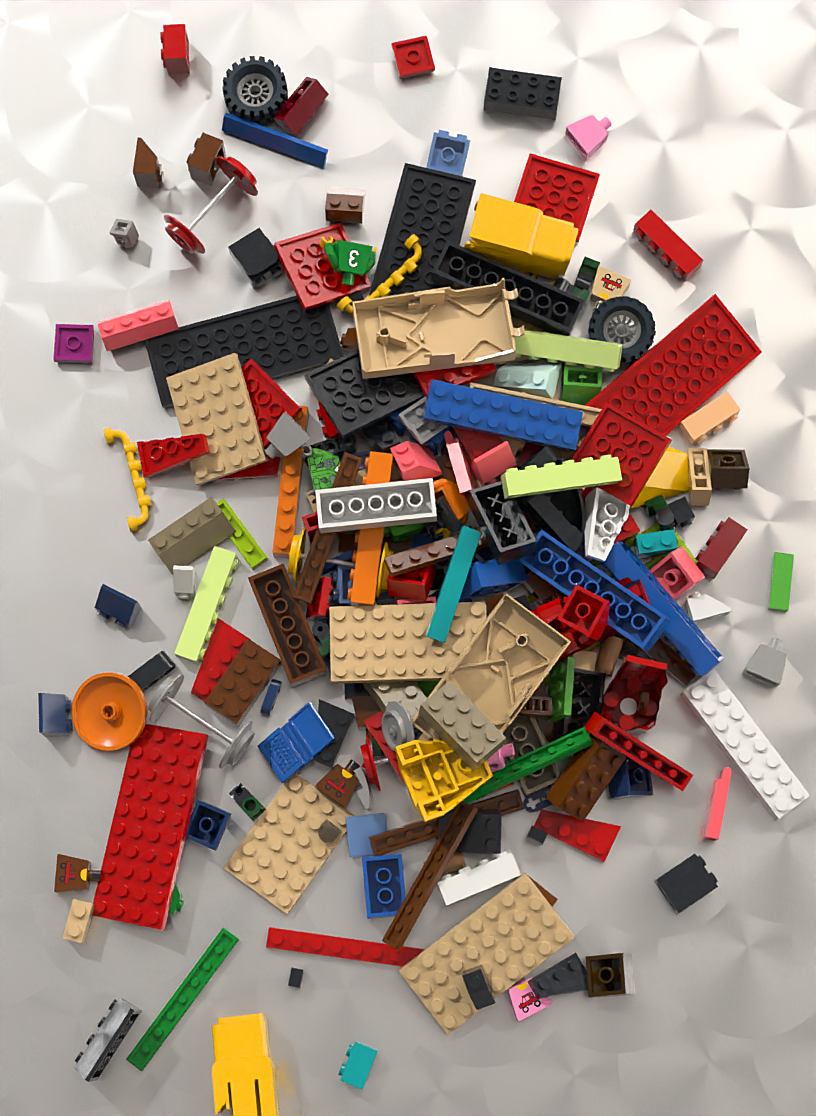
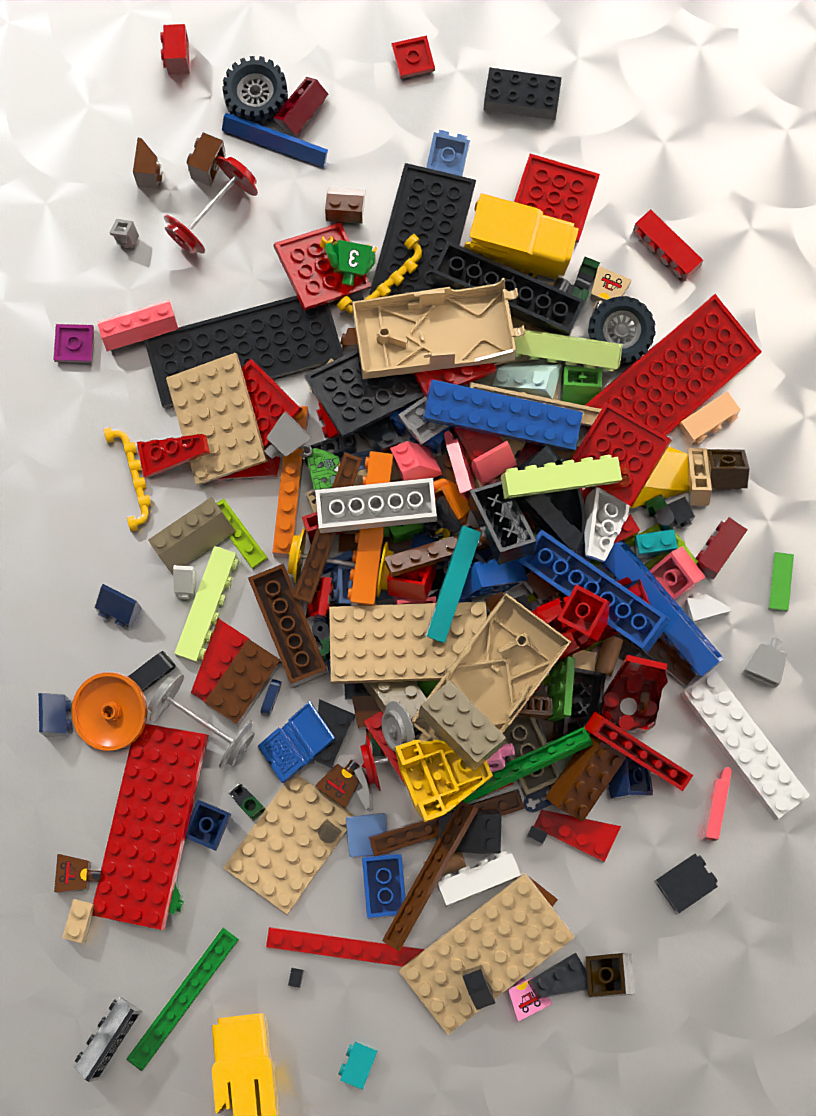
(256, 258): black brick -> none
(588, 134): bright pink torso -> none

